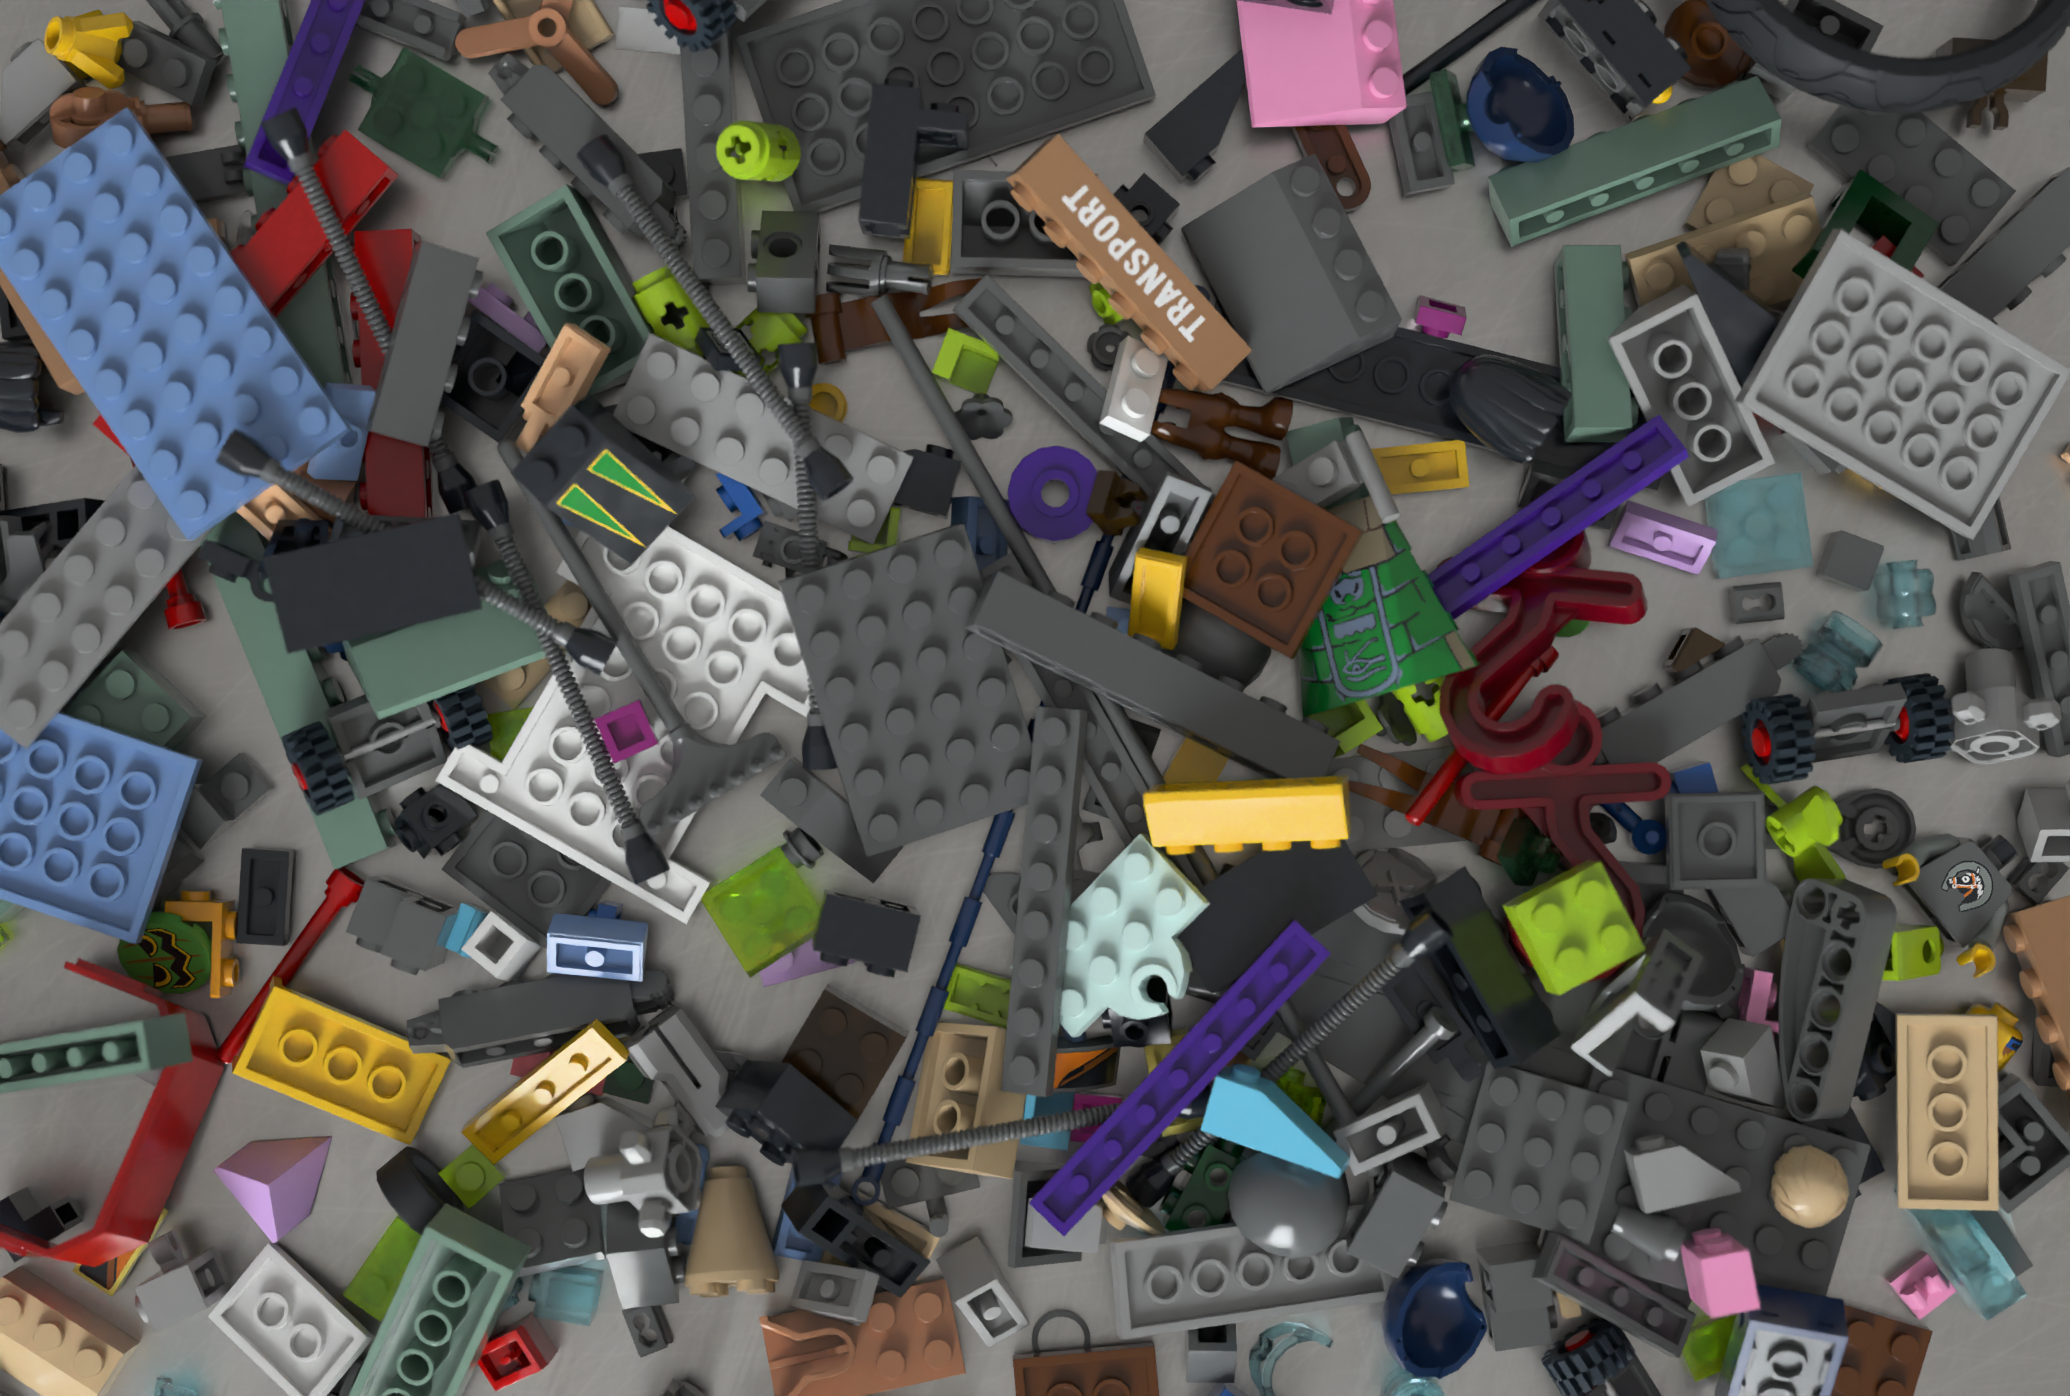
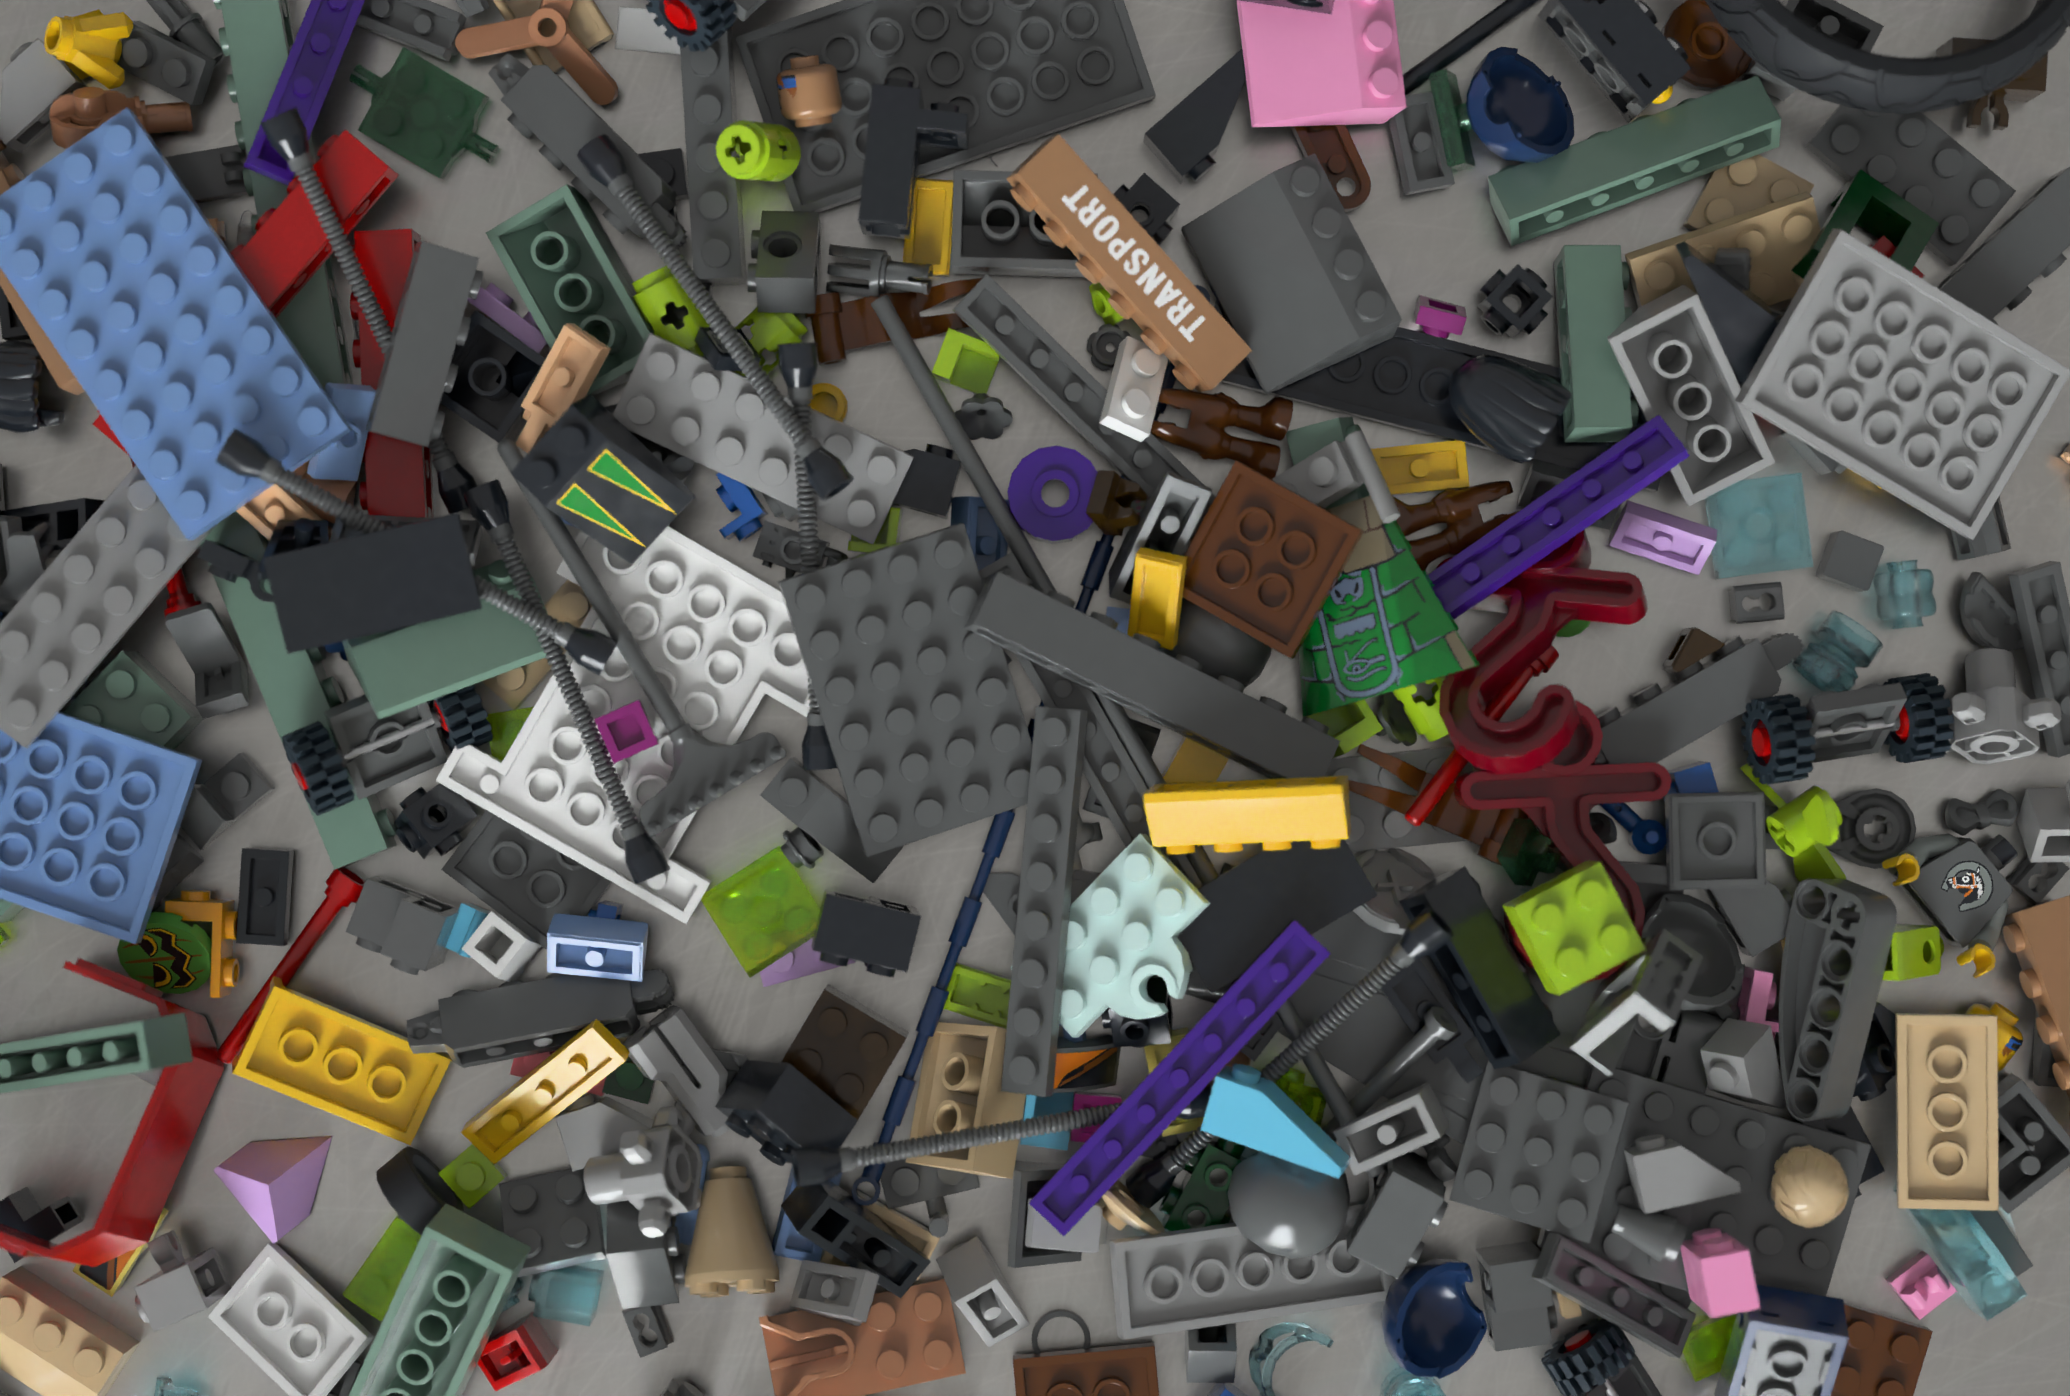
(213, 657): none -> dark grey bracket
(809, 91): none -> medium nougat head
(1460, 514): none -> reddish brown piece
(1528, 291): none -> black brick
(1997, 810): none -> dark grey piece

